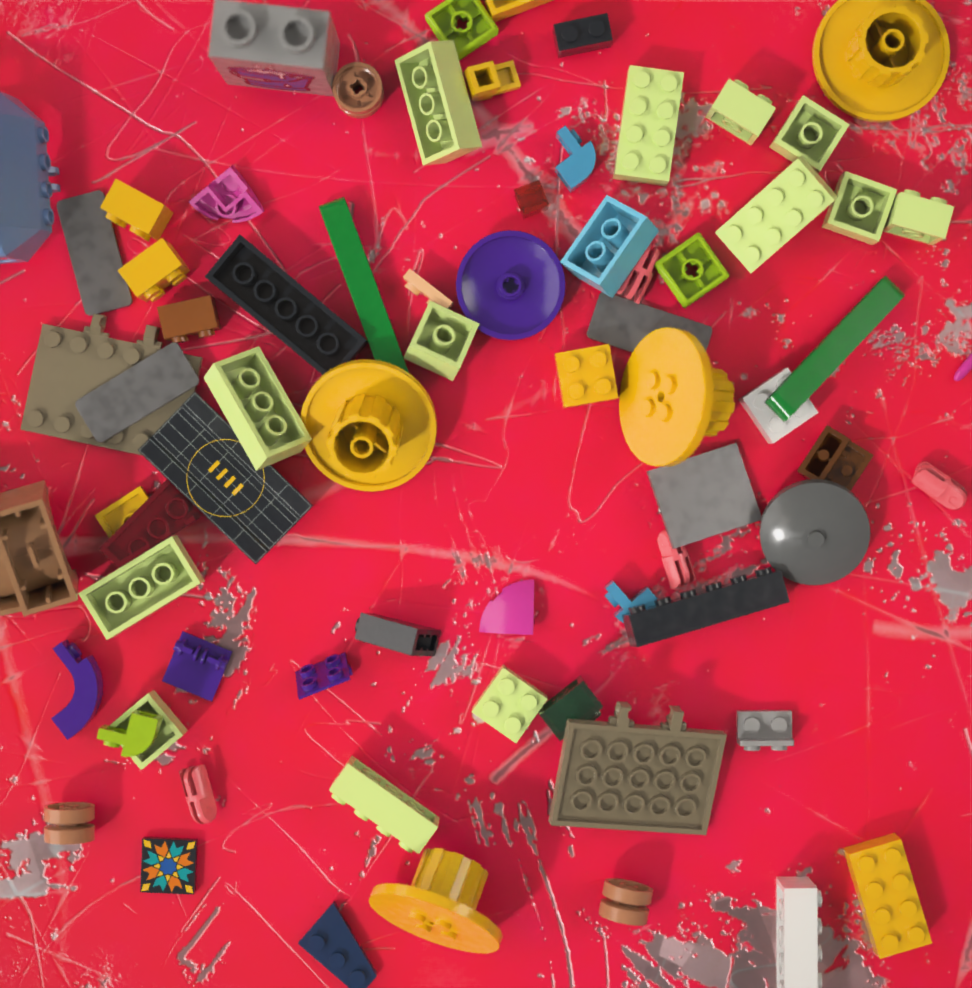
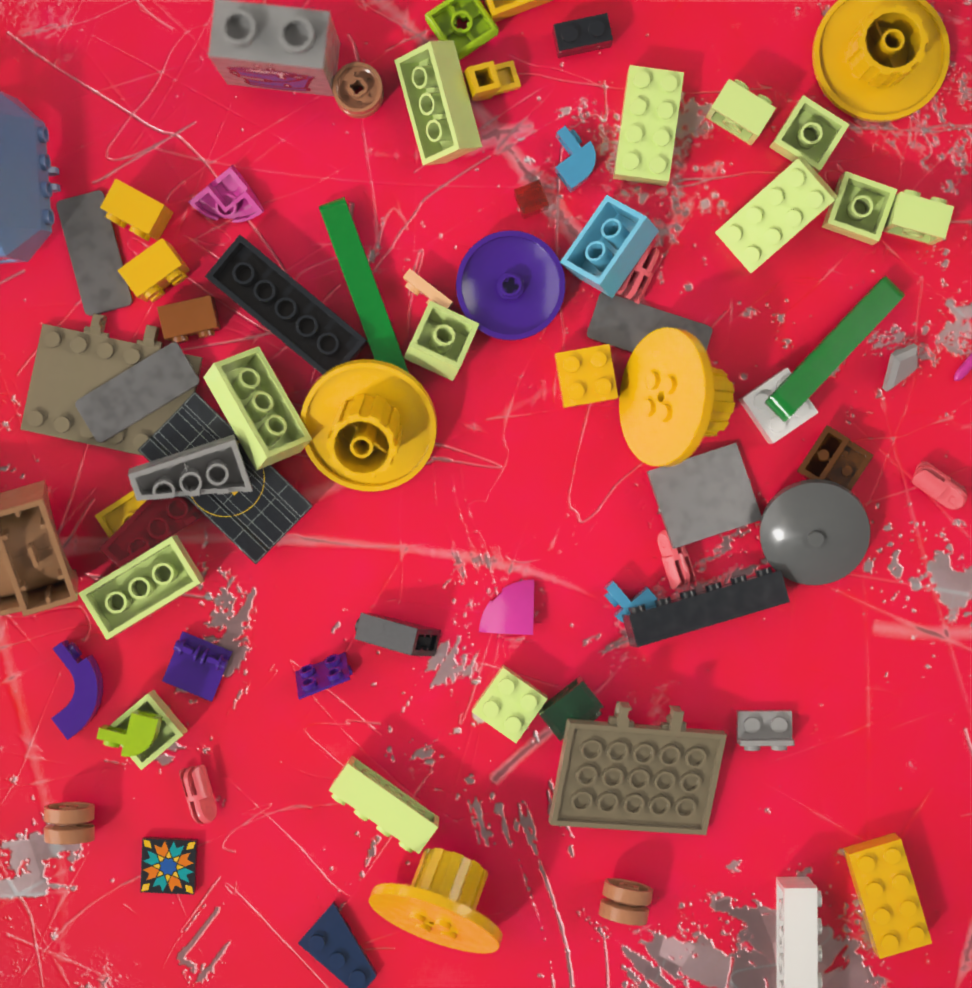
(196, 471): none -> light grey wedge
(692, 252): lime brick -> none
(900, 365): none -> light grey piece

